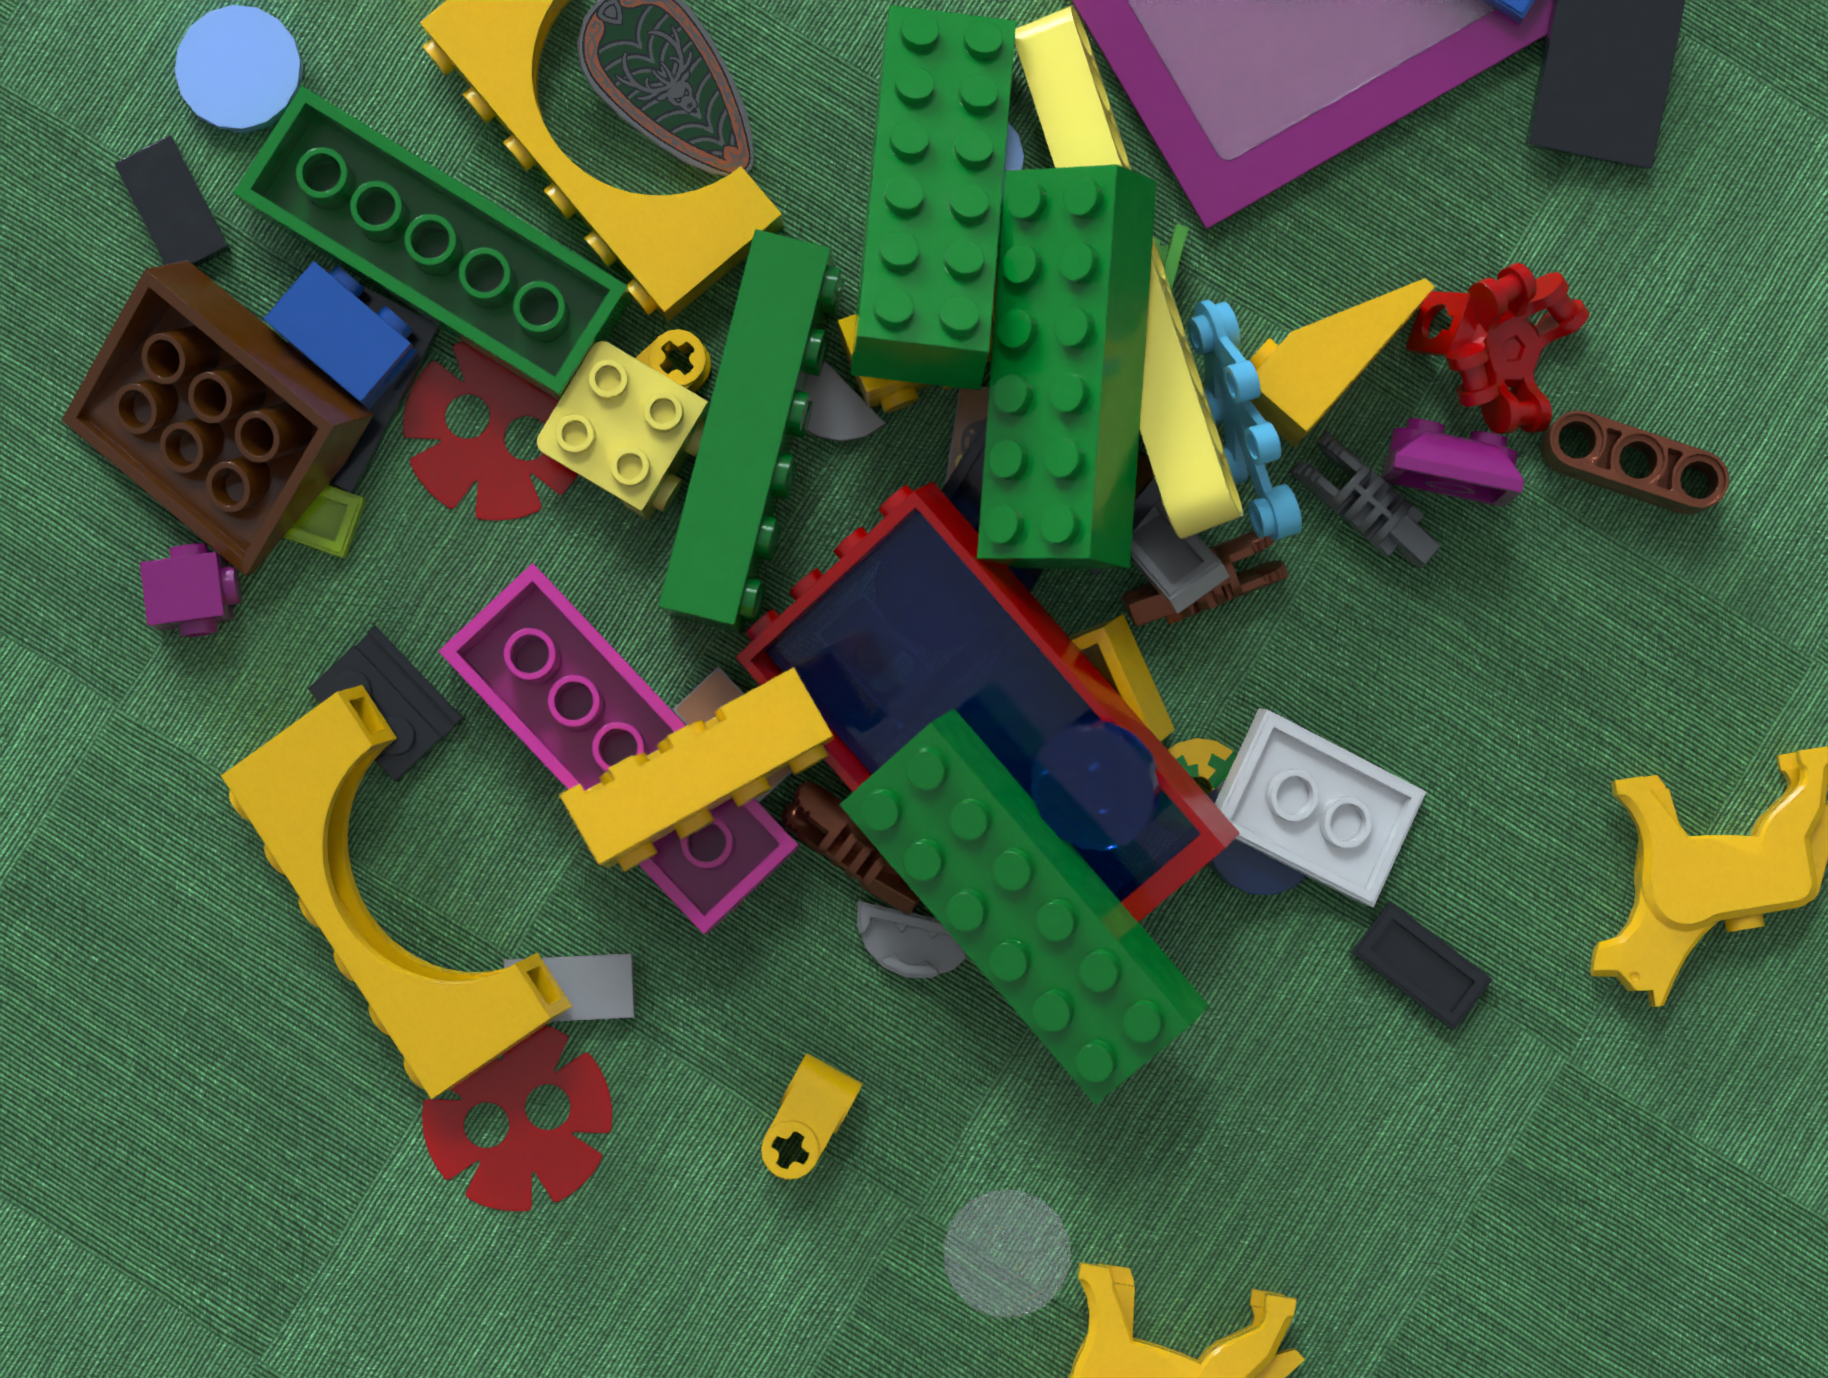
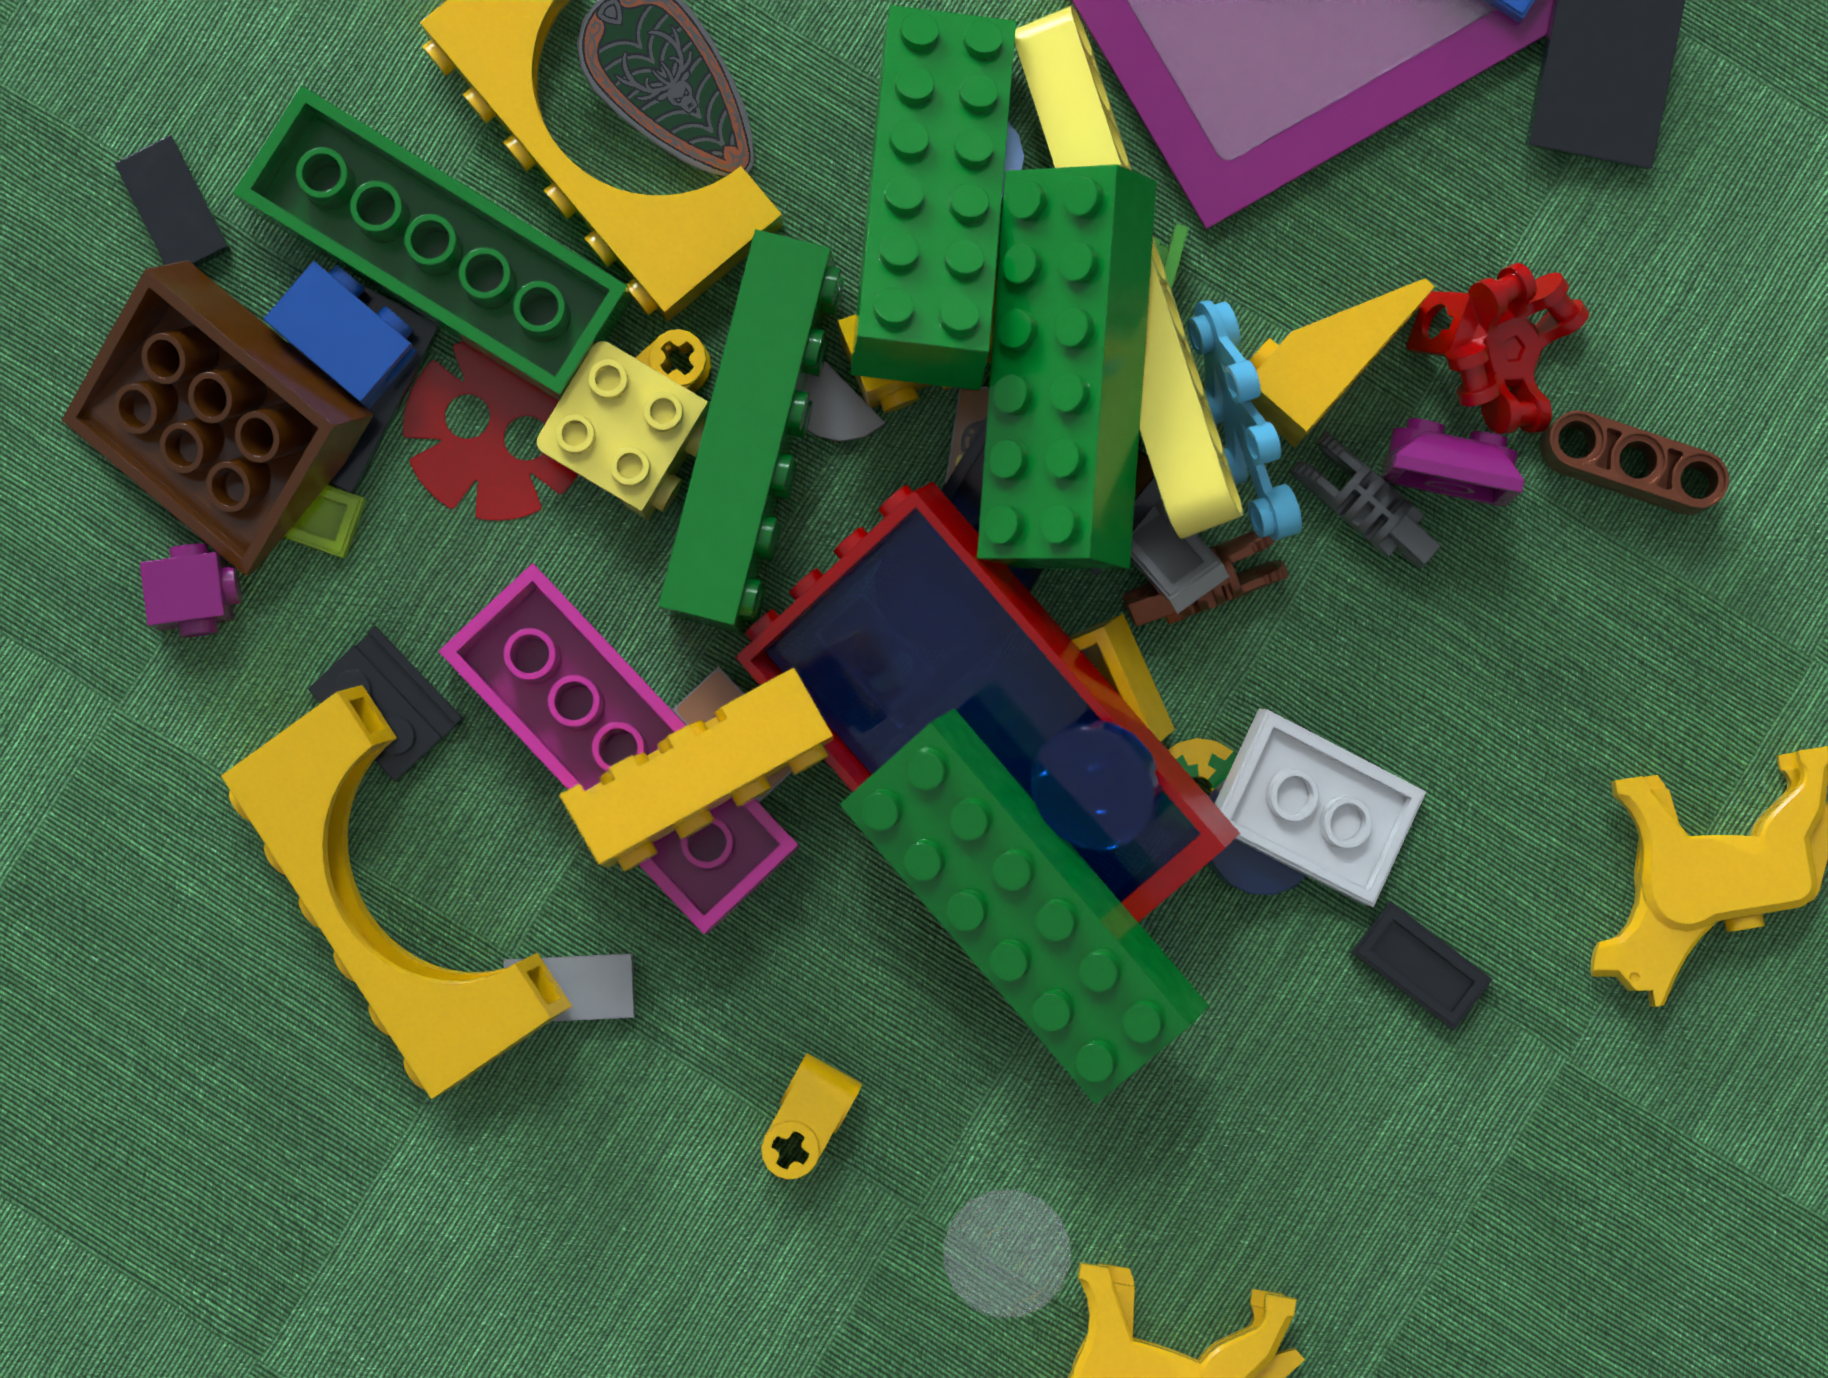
(238, 68): light blue tile -> none
(555, 1155): red piece -> none
(831, 832): copper hinge -> none
(908, 942): light grey tile -> none

